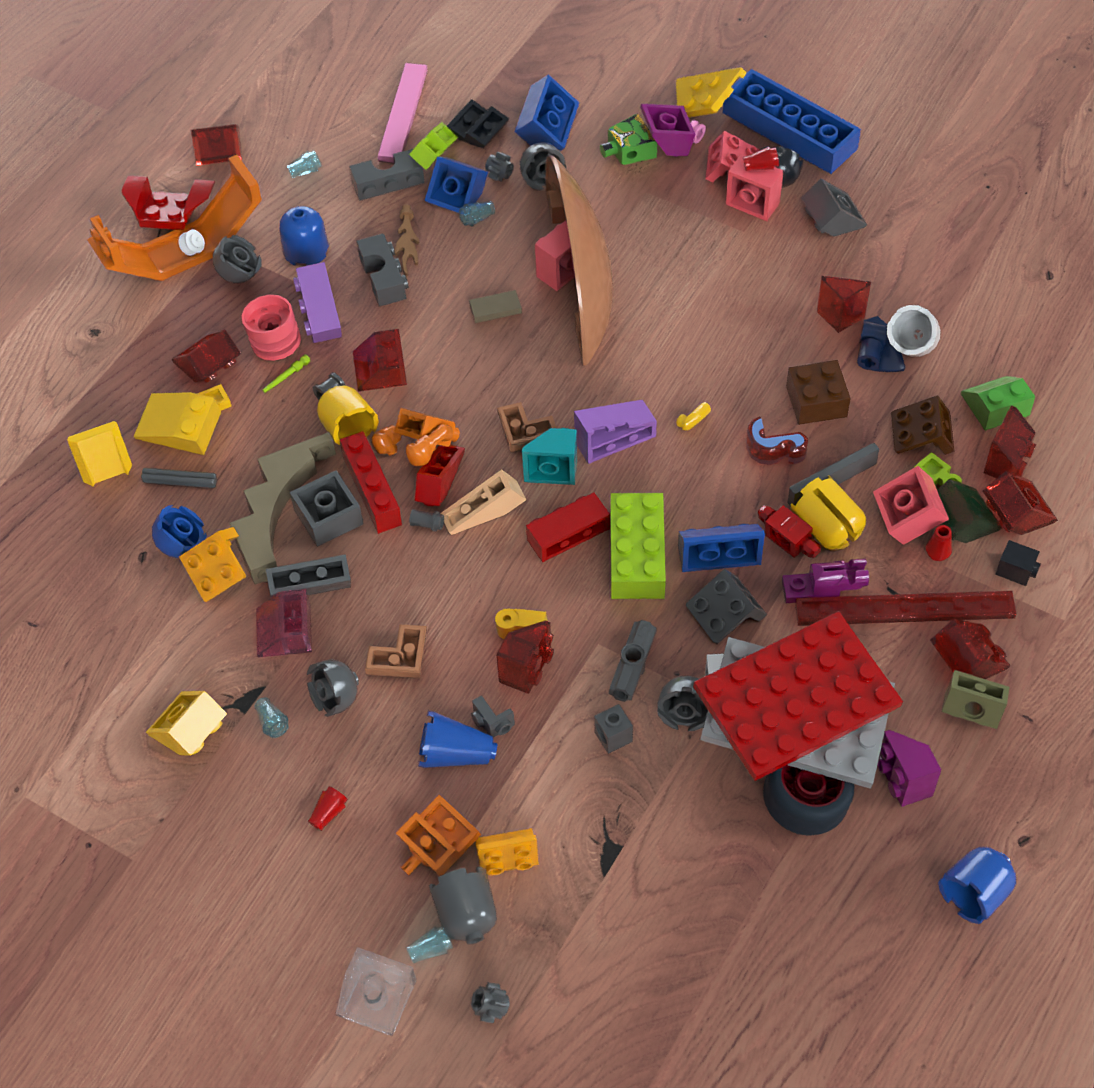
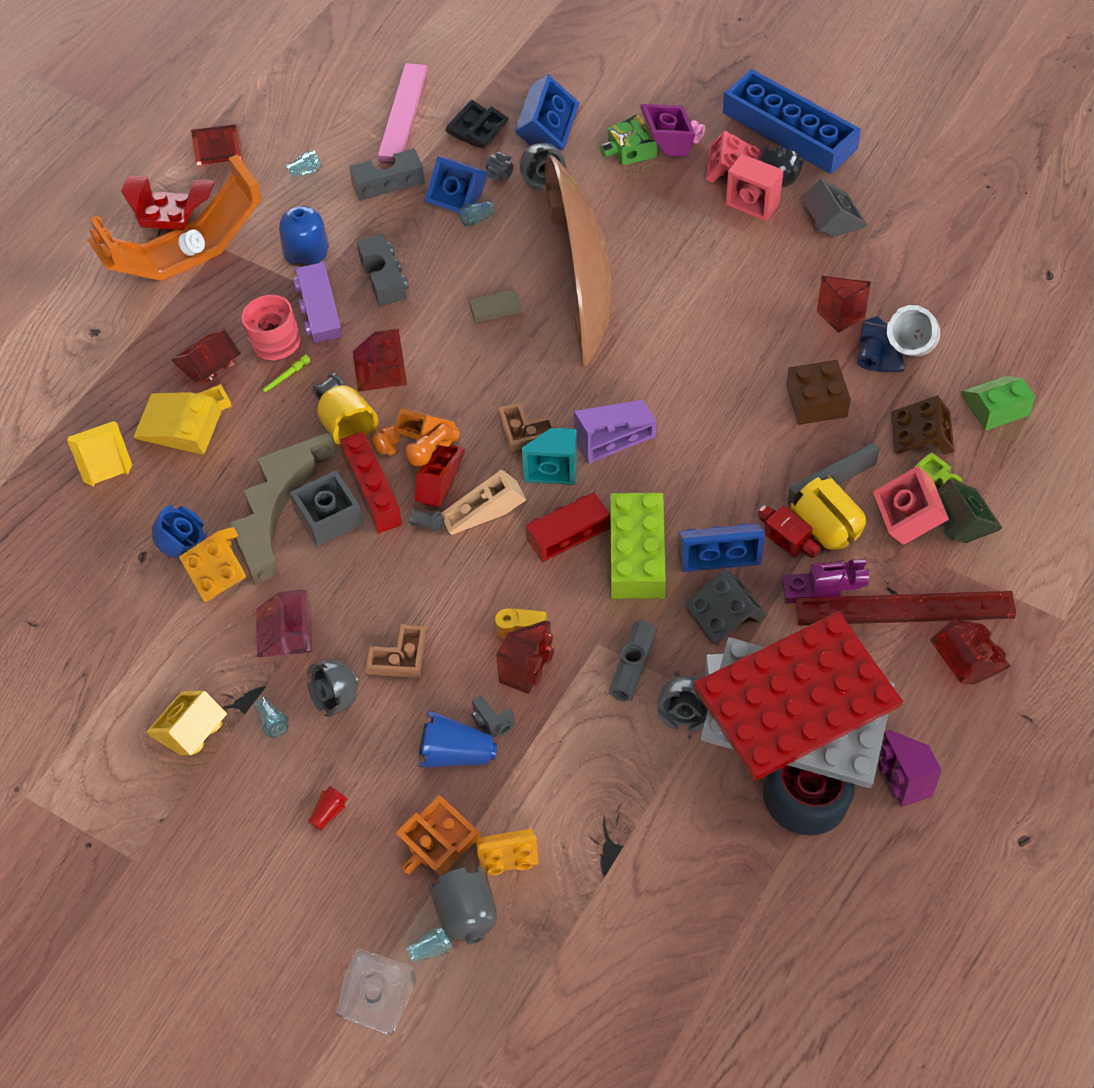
(179, 477): dark grey axle -> none
(236, 260): dark grey cylinder -> none
(314, 576): dark grey brick -> none
(405, 242): medium nougat piece -> none
(433, 145): lime slope -> none
(490, 1002): dark grey gear -> none
(554, 258): coral brick -> none
(613, 728): dark grey brick -> none
(694, 417): yellow arm -> none
(706, 92): yellow wing -> none
(762, 160): red cone -> none
(774, 448): clear red animal -> none
(940, 544): red cone -> none
(975, 699): olive brick -> none
(979, 883): blue cylinder -> none
(1011, 446): clear red slope -> none
(1018, 504): clear red slope -> none
(1018, 563): black brick -> none

